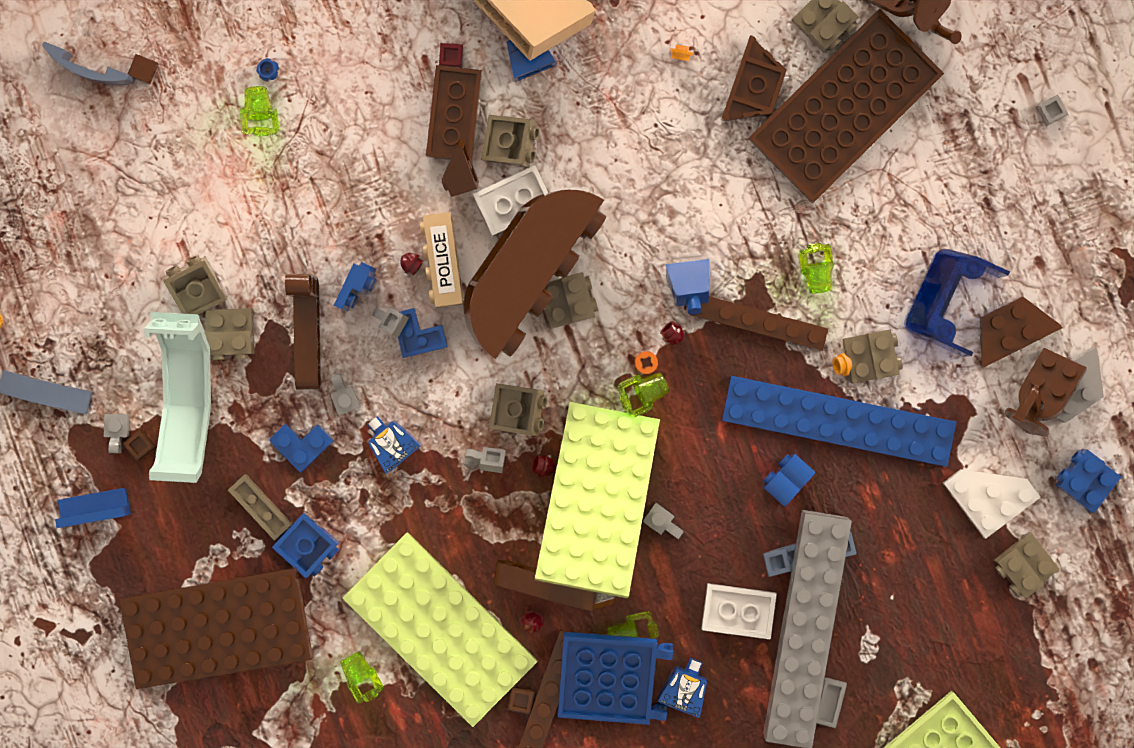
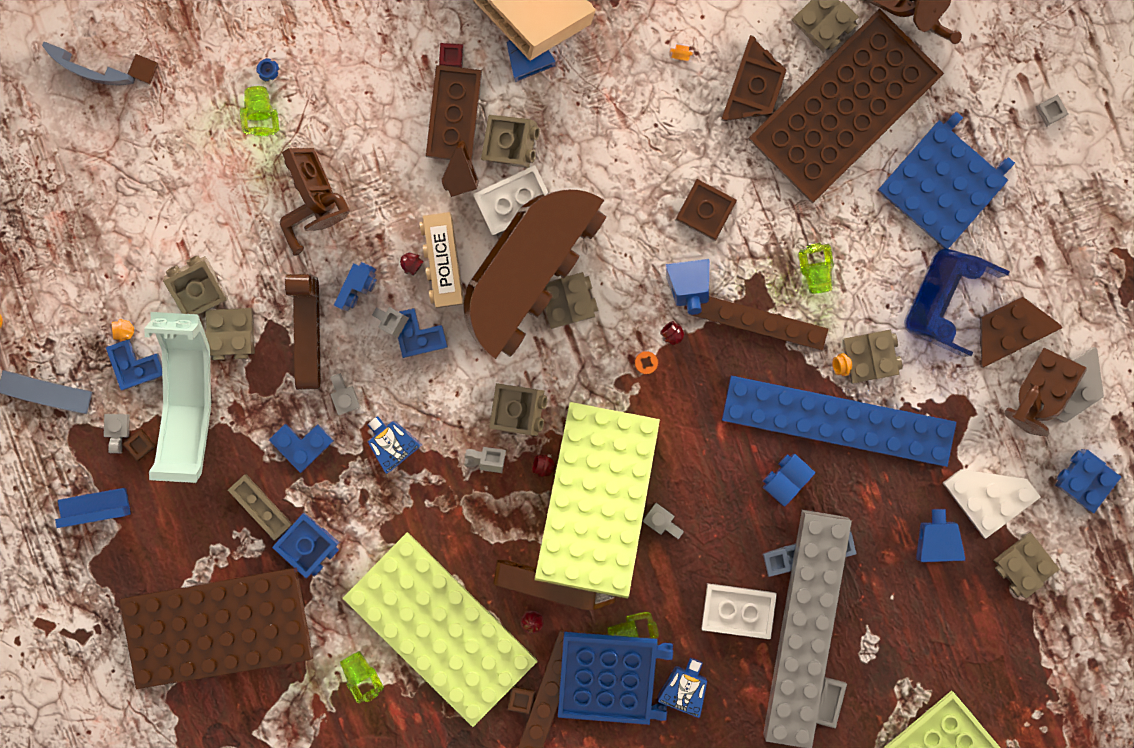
(122, 330): none -> light orange plate
(128, 369): none -> blue plate
(316, 193): none -> reddish brown plate
(647, 390): clear neon green piece -> none
(706, 209): none -> reddish brown tile
(939, 540): none -> blue torso
(944, 183): none -> blue plate

